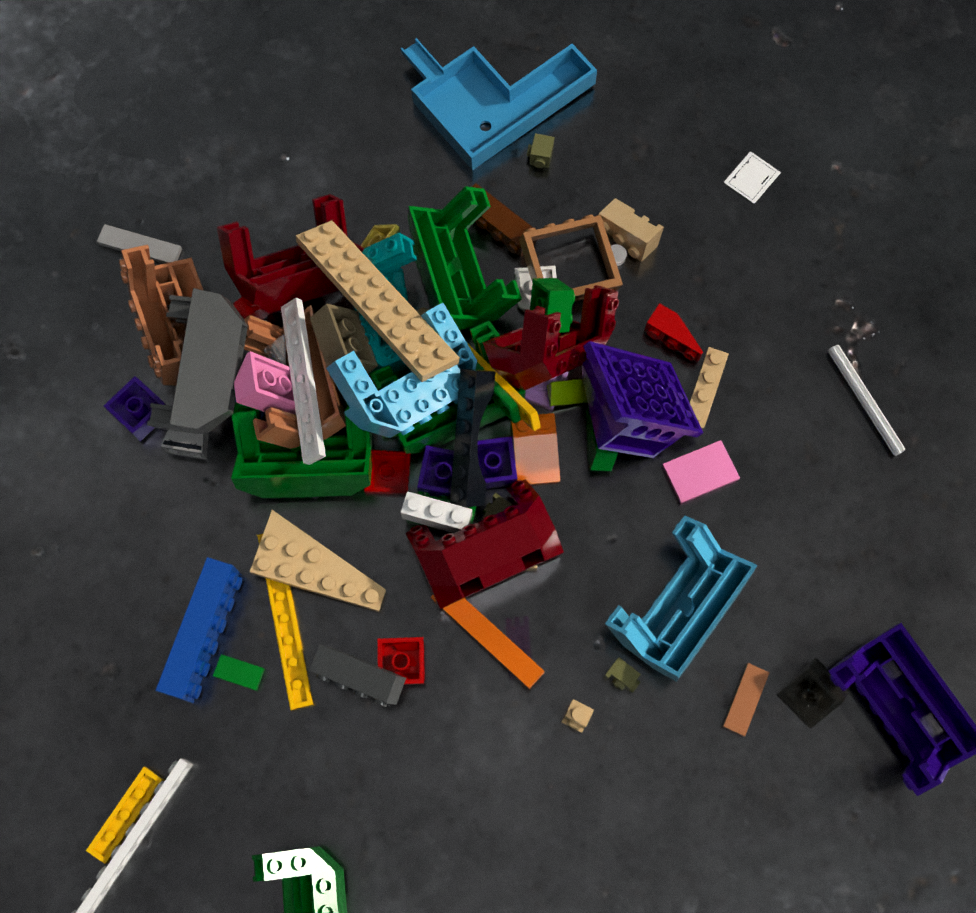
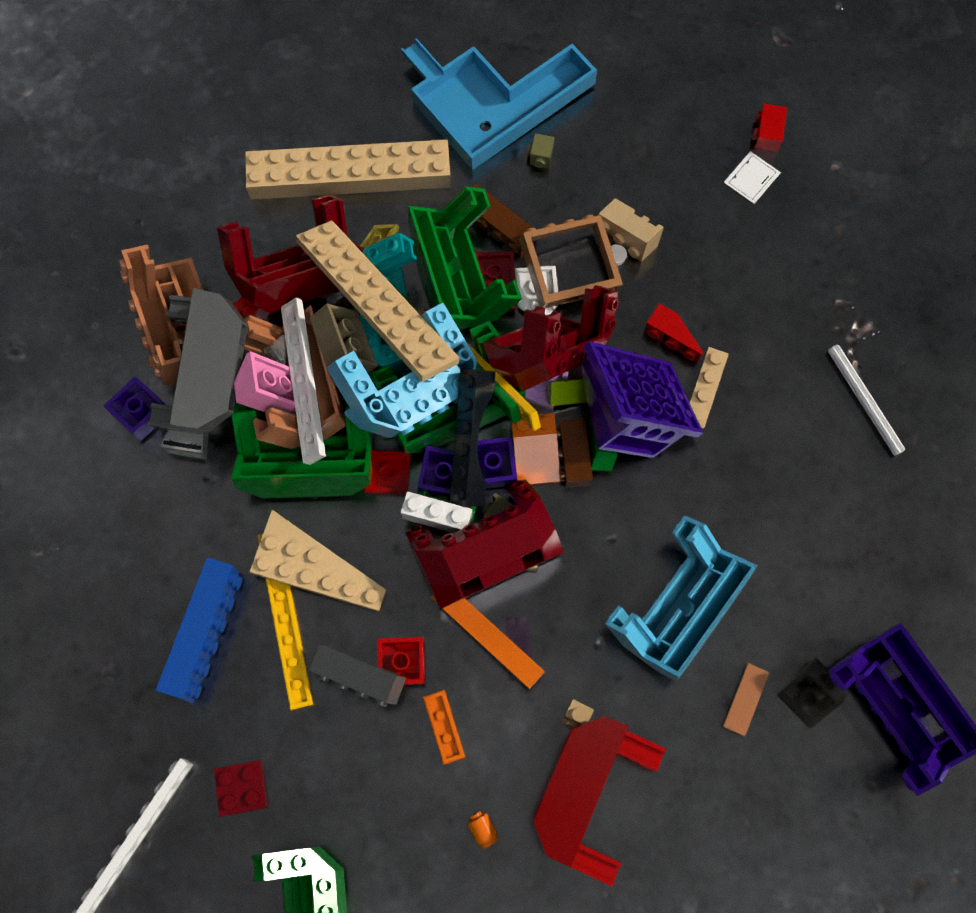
(122, 239): light grey tile -> none
(124, 815): yellow plate -> none
(239, 672): green tile -> none
(240, 788): none -> dark red plate
(347, 169): none -> tan brick
(444, 727): none -> orange tile
(482, 829): none -> orange brick
(497, 266): none -> dark red wing
(554, 297): green brick -> none
(574, 453): none -> reddish brown brick
(577, 788): none -> red wedge
(623, 675): olive brick -> none
(700, 472): bright pink tile -> none
(770, 127): none -> red brick

